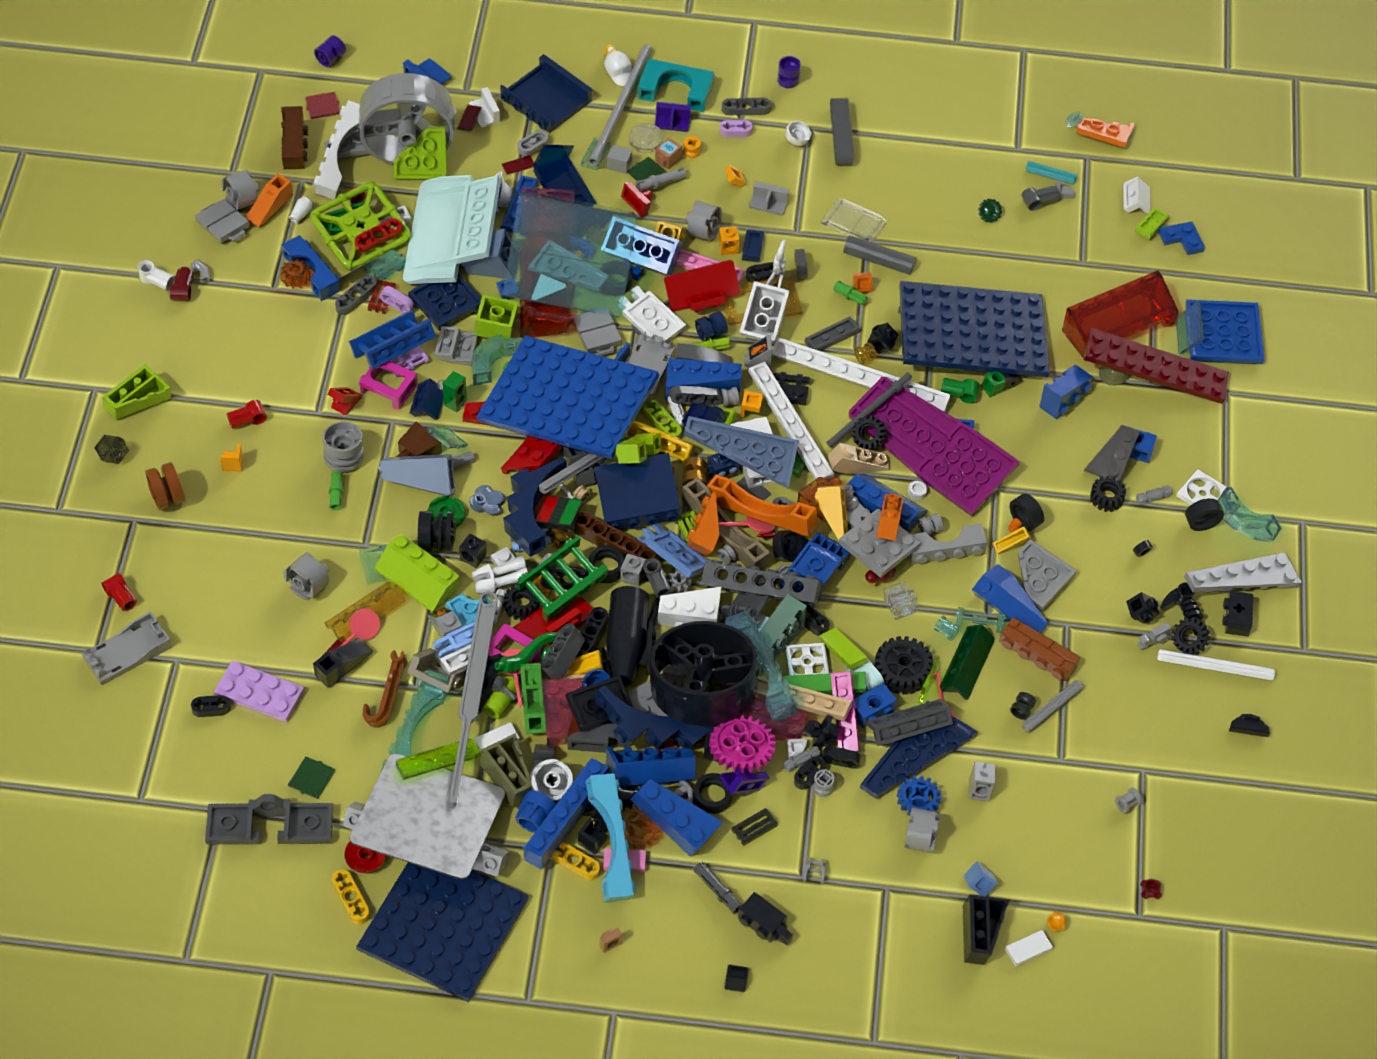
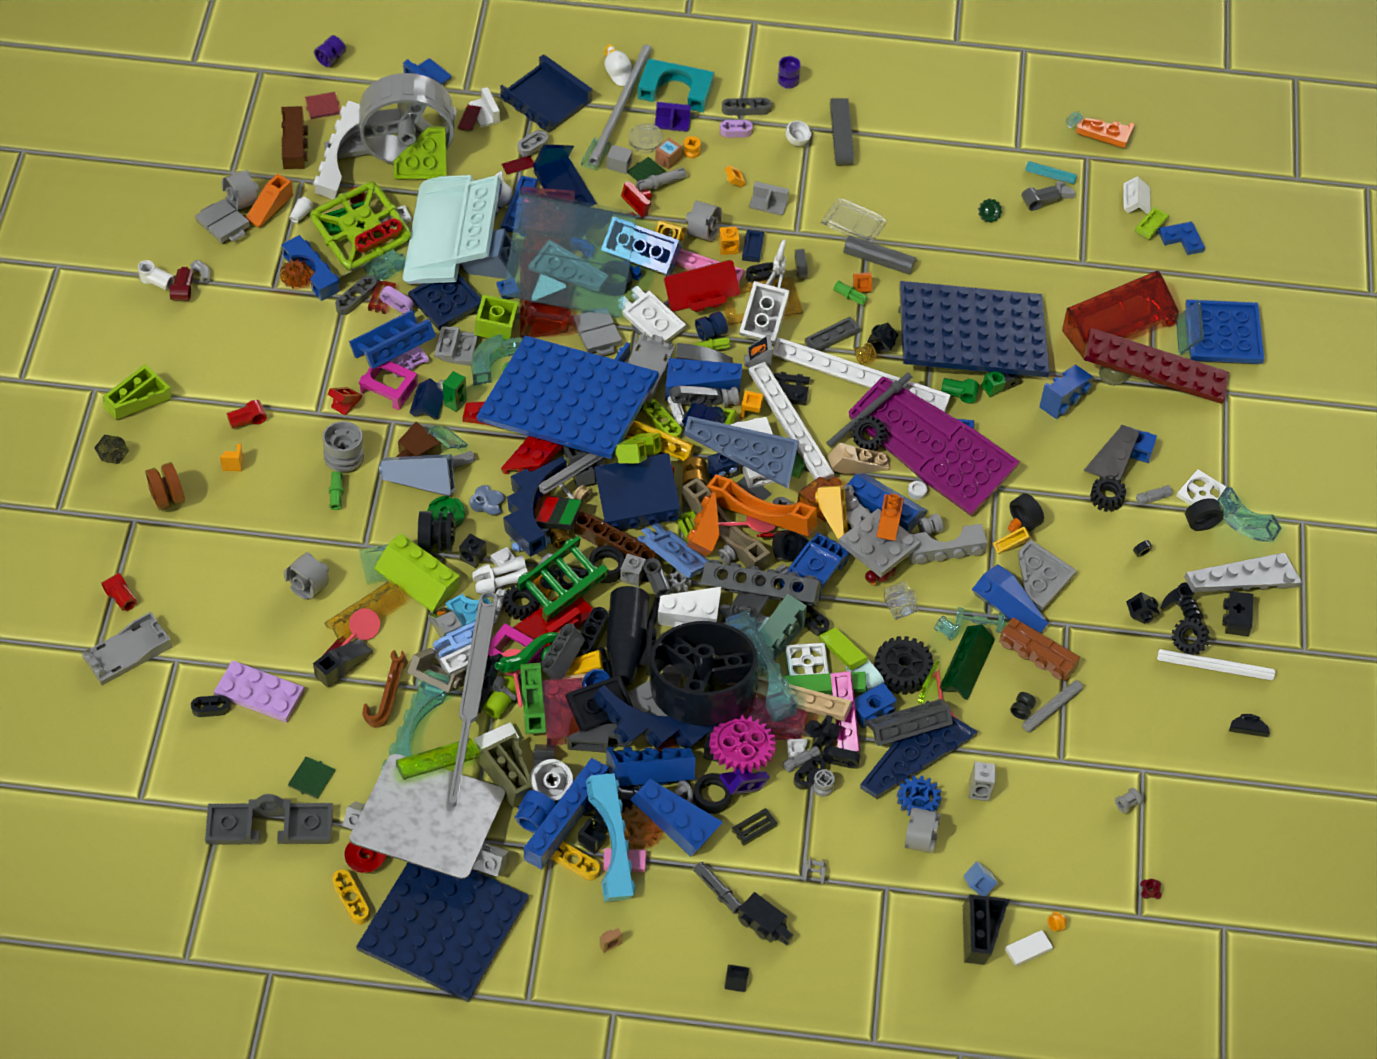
(1157, 635): light grey plate -> none

